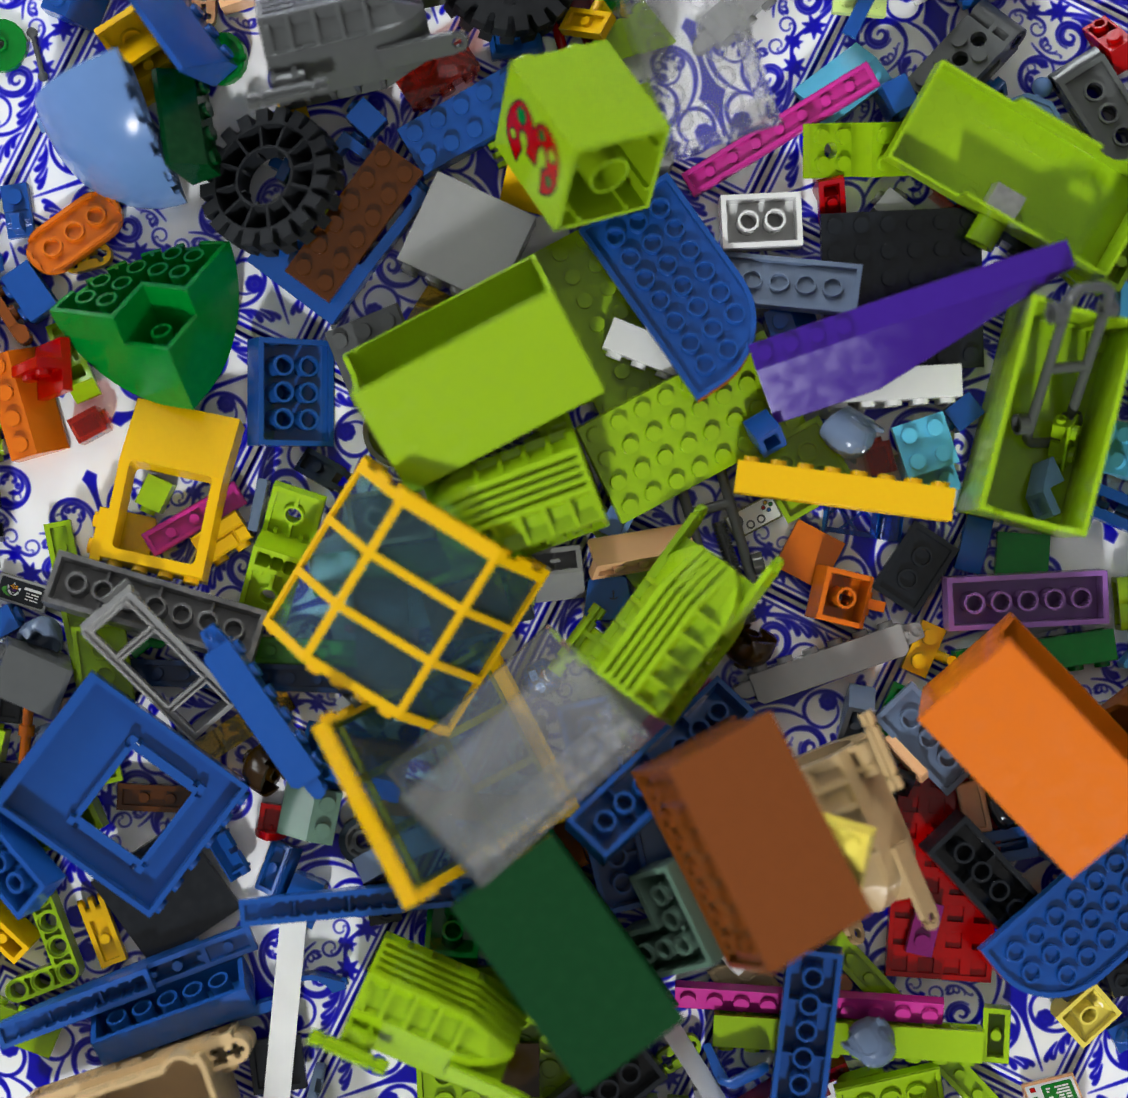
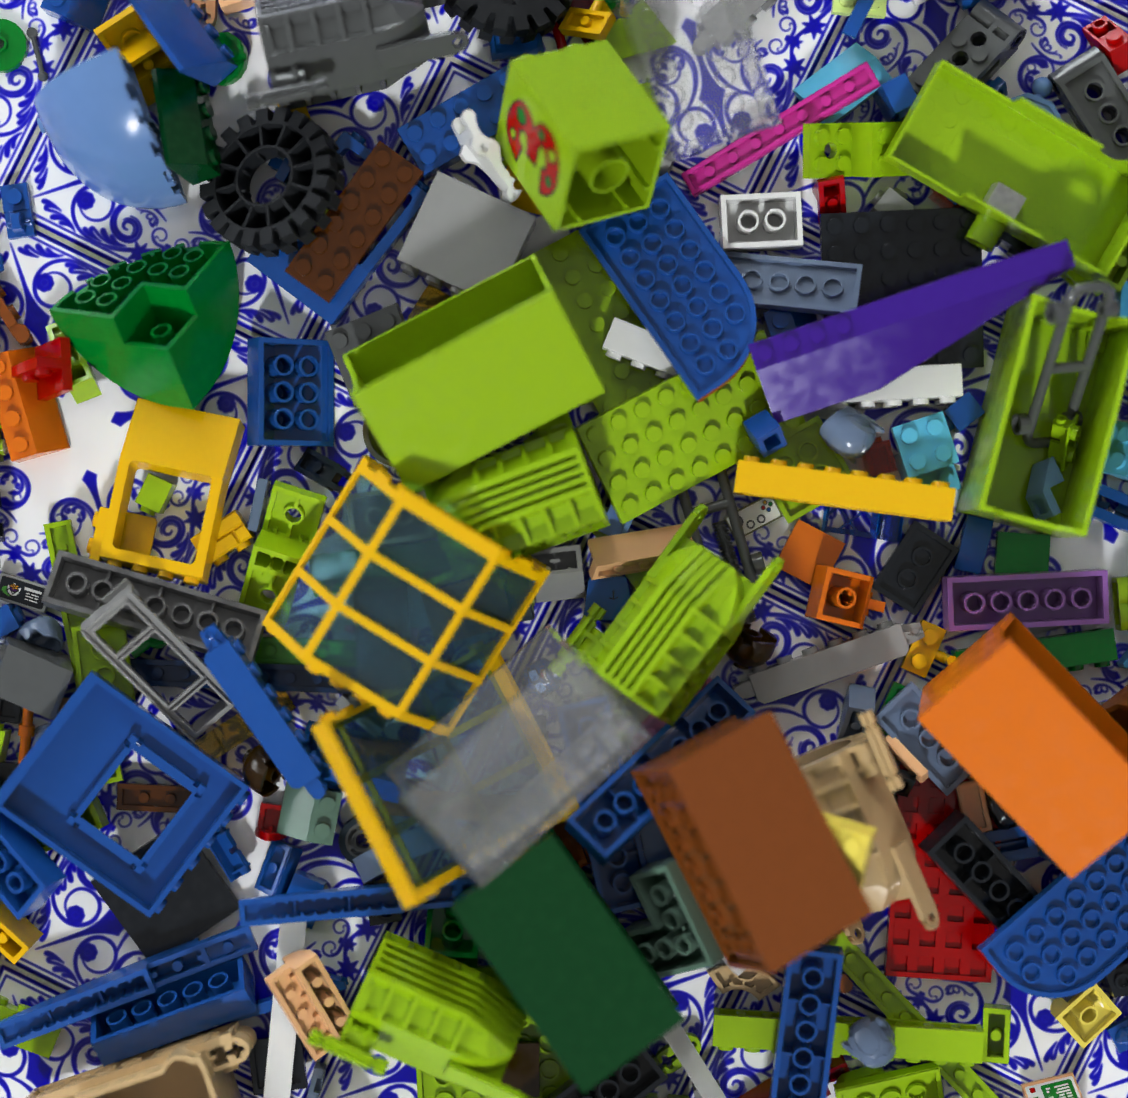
(30, 292): blue brick -> none
(58, 958): lime beam -> none
(74, 233): orange tile -> none
(90, 424): clear red brick -> none
(94, 264): yellow beam -> none
(102, 931): yellow hinge -> none
(188, 522): dark pink tile -> none
(308, 998): none -> light nougat brick
(366, 119): blue brick -> none
(438, 78): clear red brick -> none
(484, 153): none -> white animal
(737, 1080): blue piece -> none
(768, 998): dark pink plate -> none
(919, 939): magenta plate -> none

